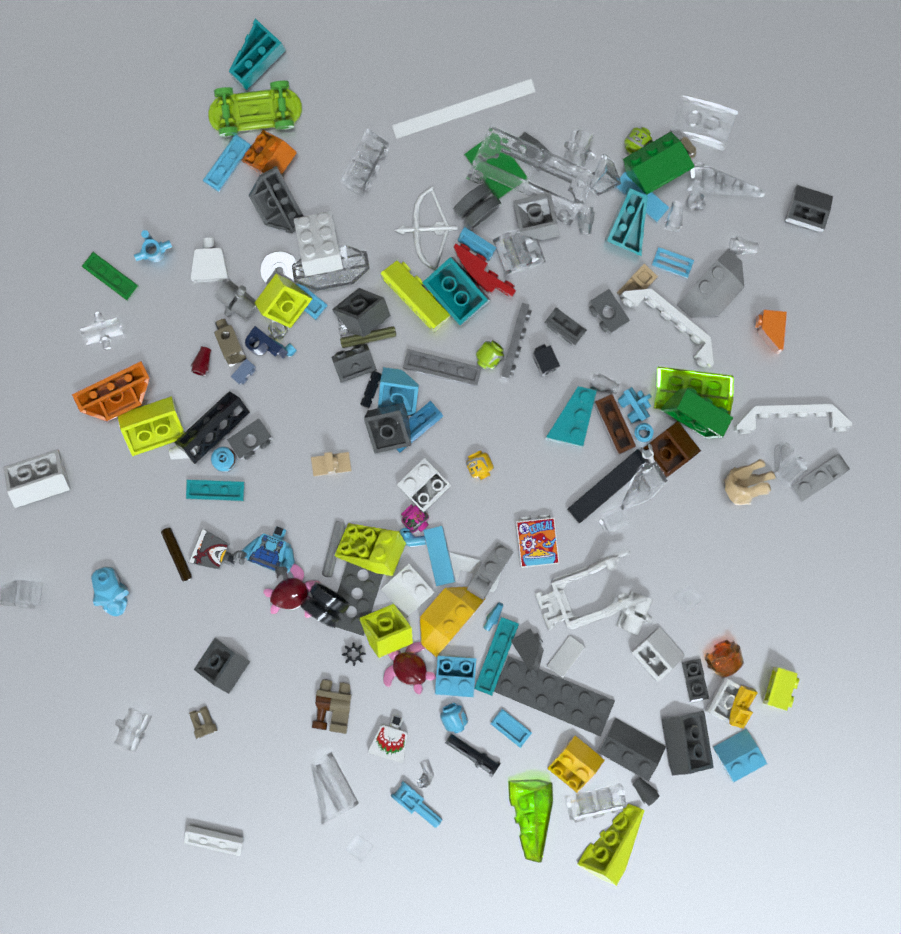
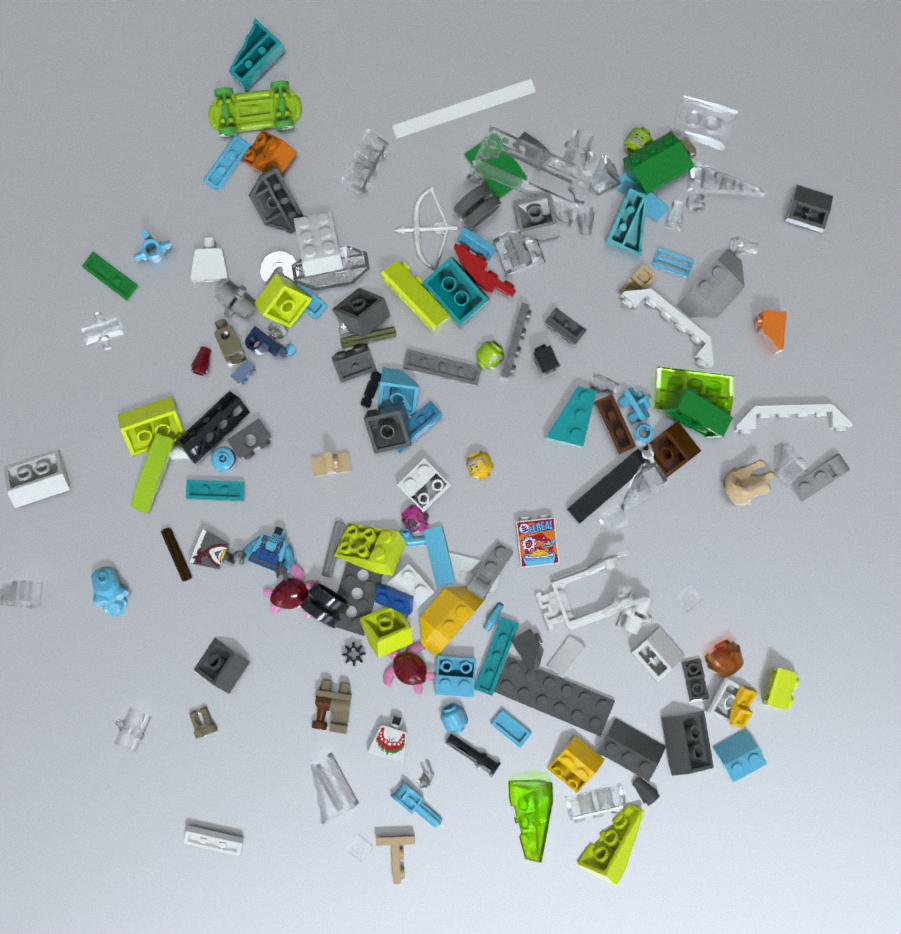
(114, 394): orange wedge -> none
(152, 472): none -> lime slope
(394, 599): none -> blue plate
(397, 852): none -> tan bracket
(607, 300): dark grey brick -> none

